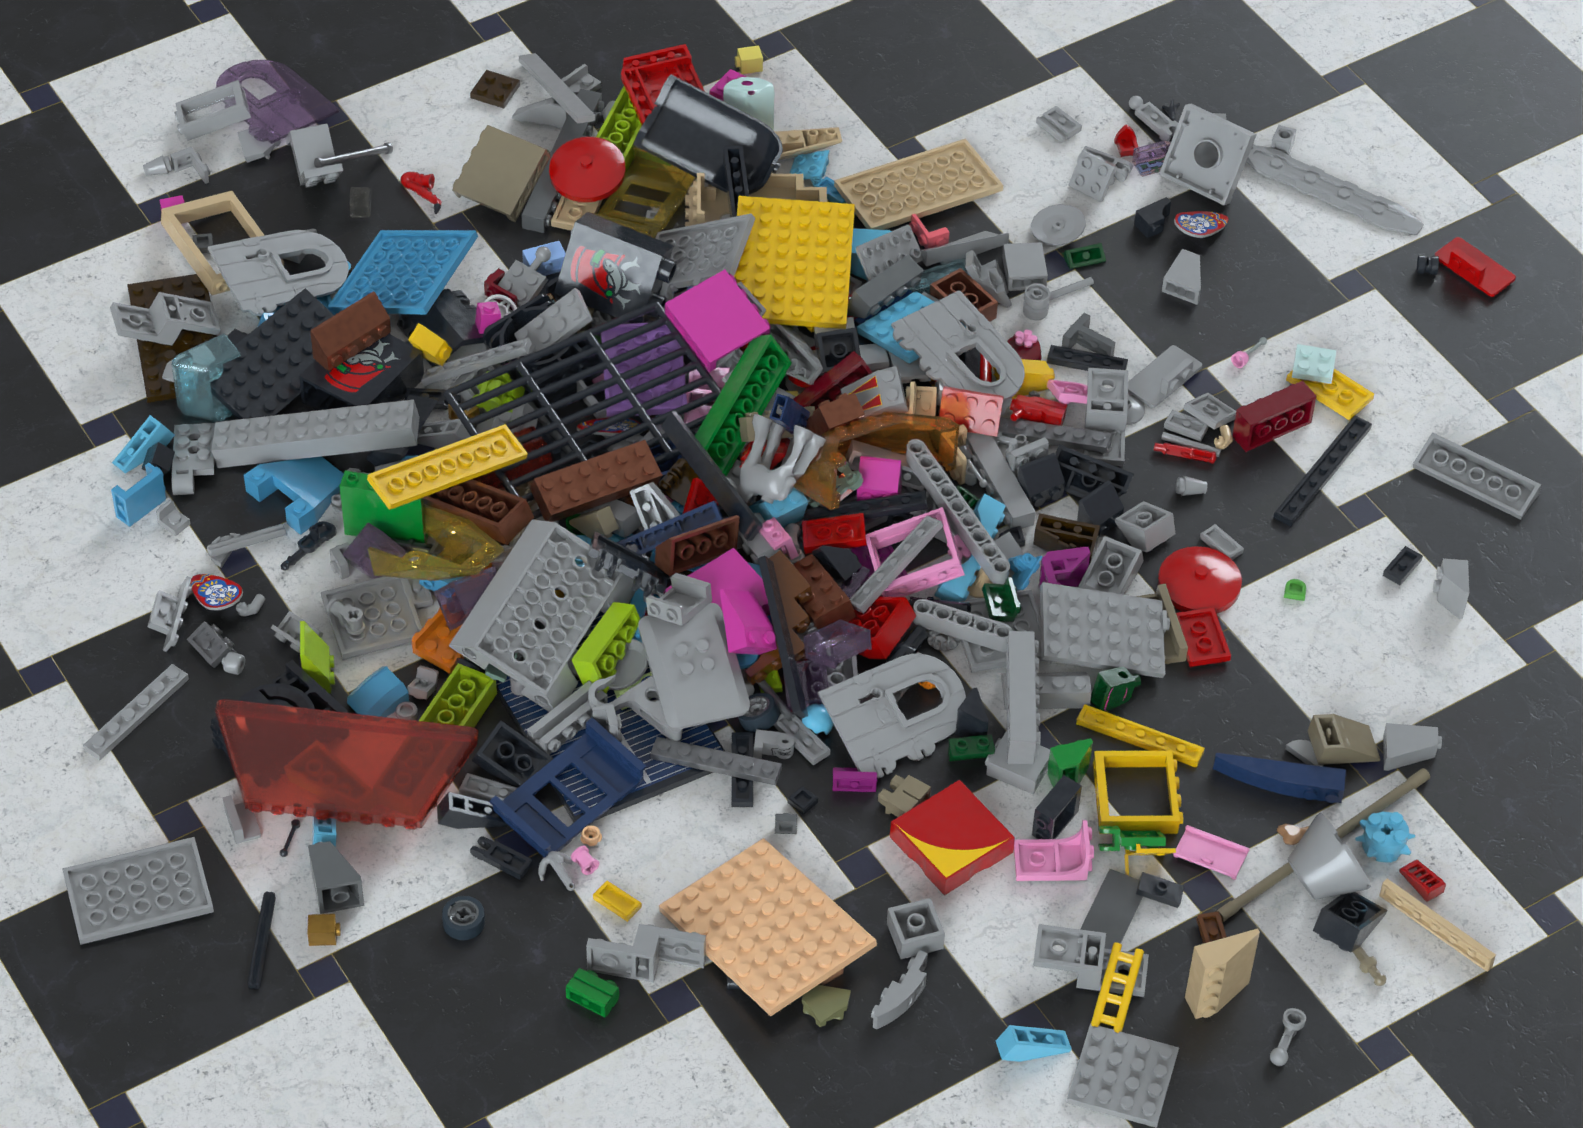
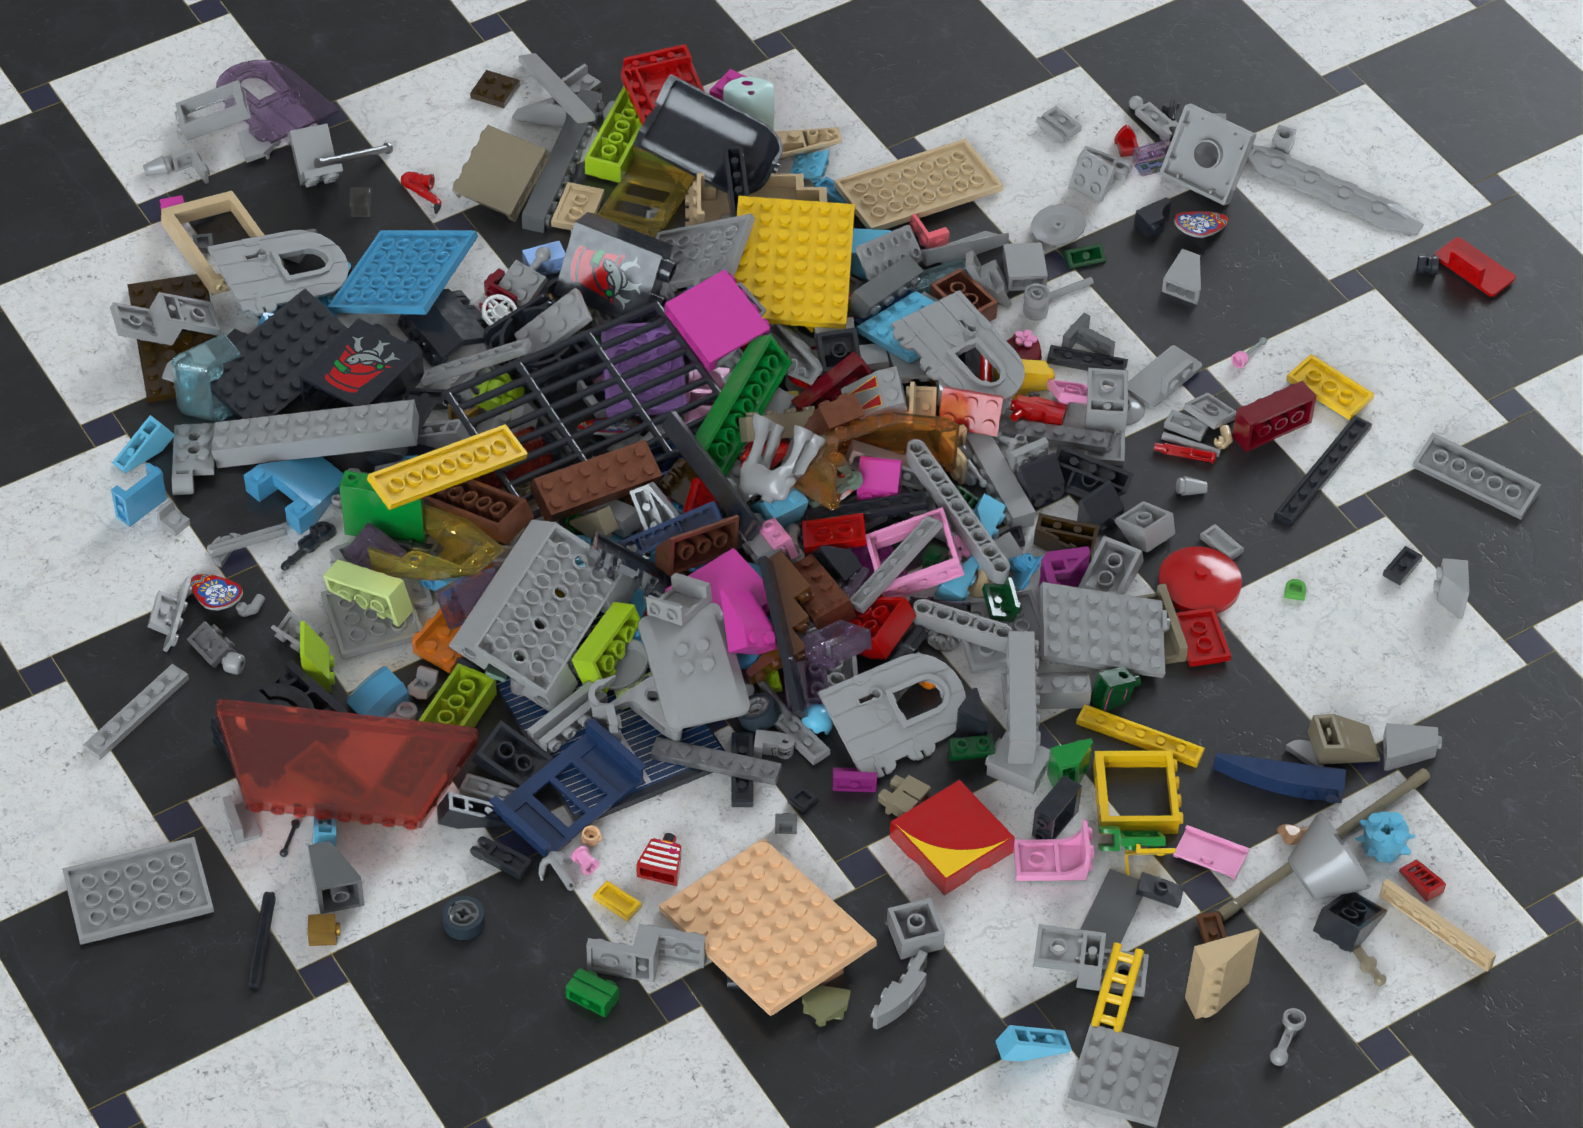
(160, 457): black brick -> none
(349, 616): light grey connector -> none
(350, 331): copper slope -> none
(370, 590): none -> yellowish green wedge
(432, 346): yellow slope -> none
(486, 315): dark pink brick -> none
(587, 169): red dish -> none
(661, 860): none -> red torso
(749, 59): light yellow brick -> none
(791, 414): dark blue hinge -> none
(934, 555): none -> dark green brick
(1314, 364): light aqua plate -> none

